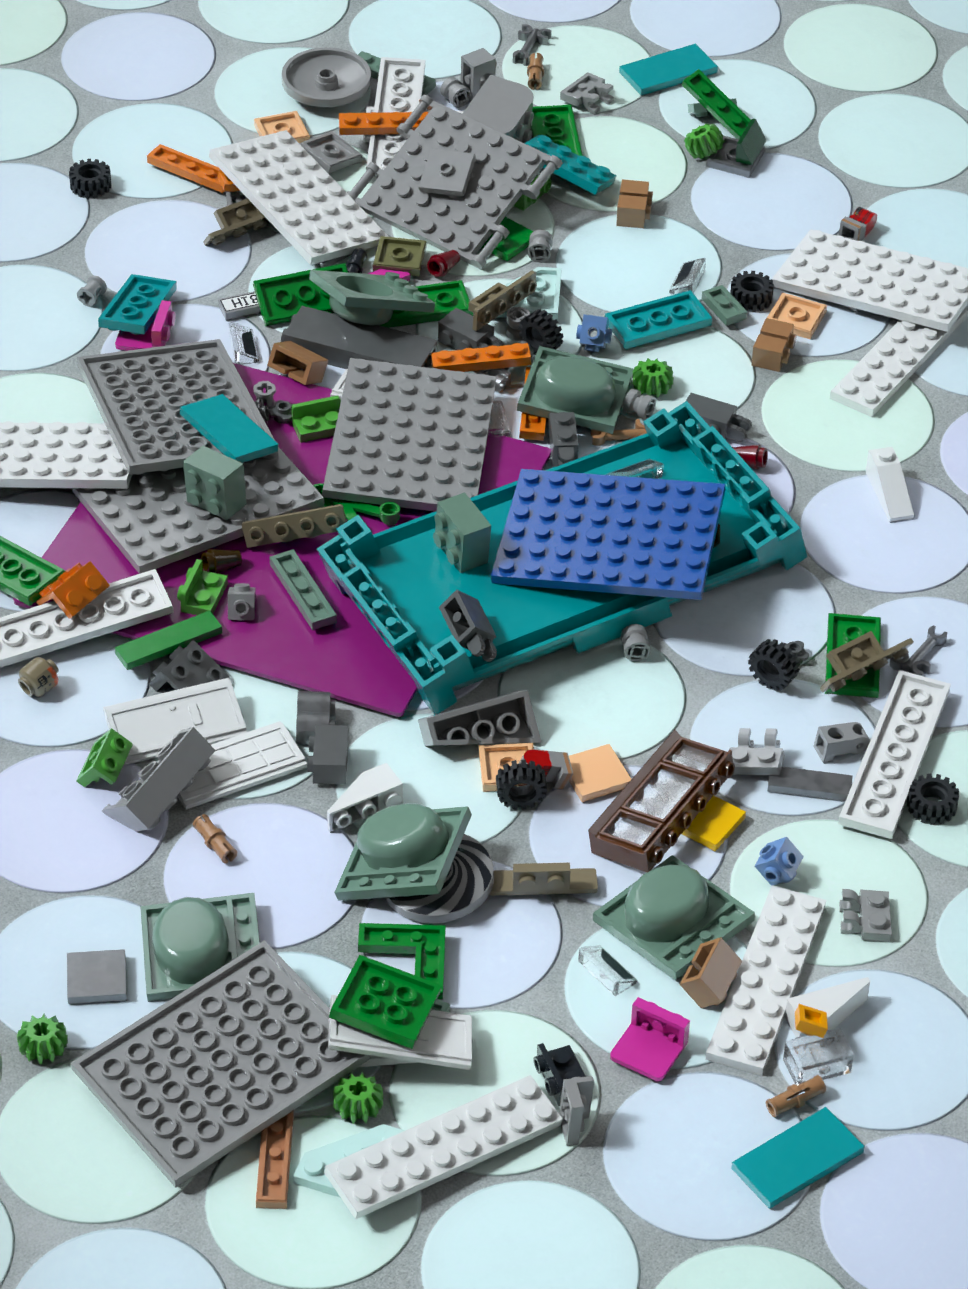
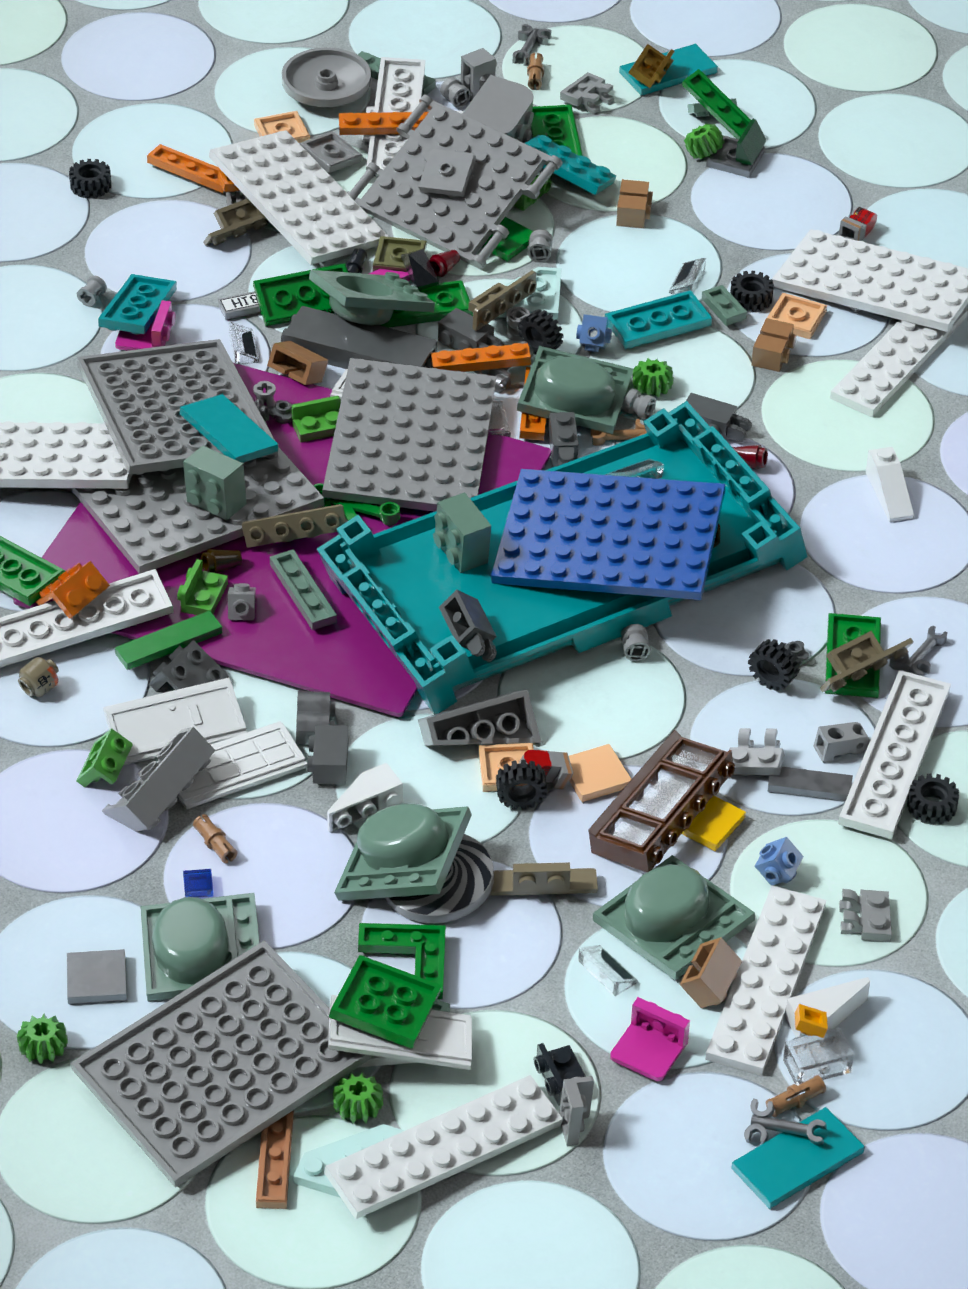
(198, 883): none -> clear blue tile
(420, 269): none -> black slope
(650, 65): none -> pearl gold bracket
(761, 1121): none -> flat silver bar

